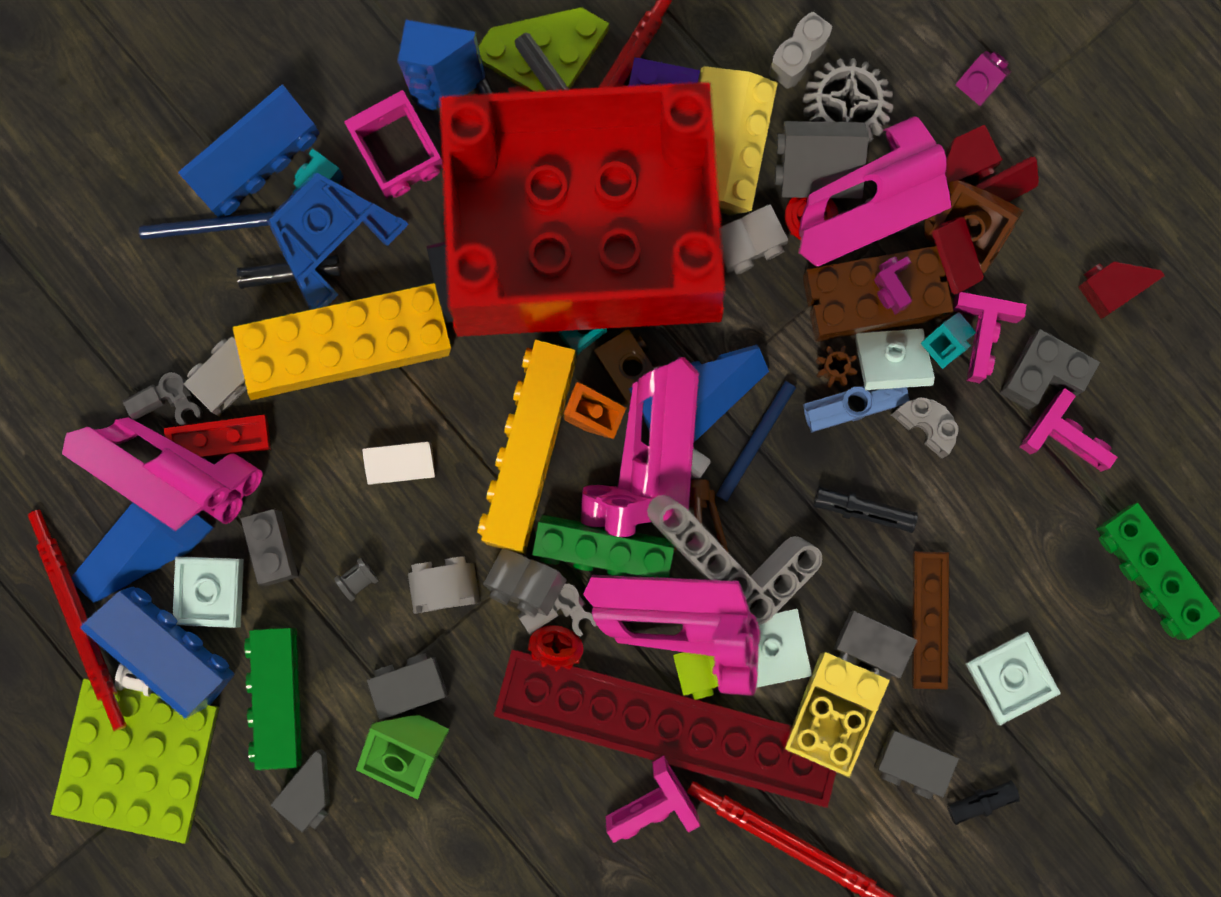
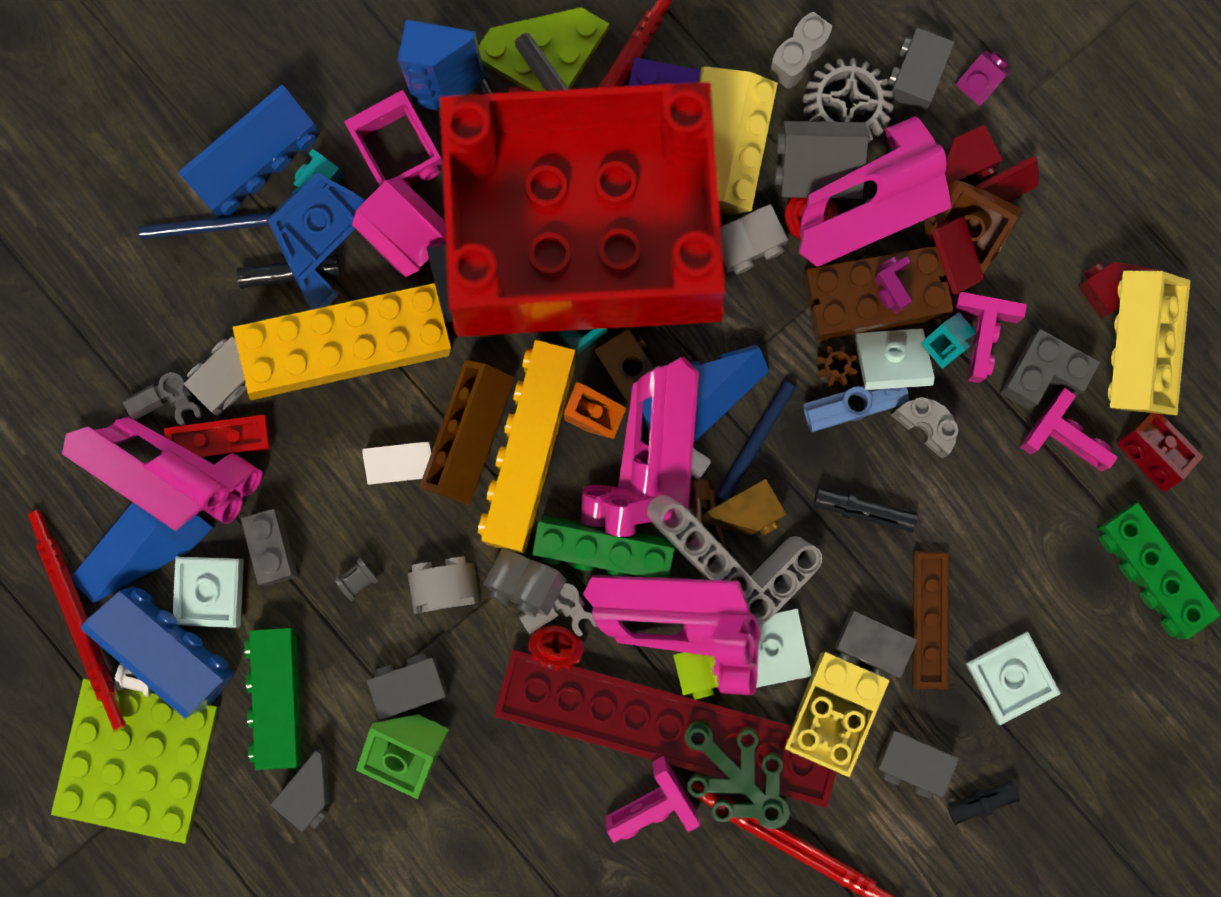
(399, 225): none -> dark pink slope
(467, 432): none -> reddish brown brick
(740, 779): none -> dark green plant
(748, 512): none -> pearl gold slope
(921, 69): none -> dark grey brick
(1149, 342): none -> light yellow slope
(1160, 451): none -> dark red bracket

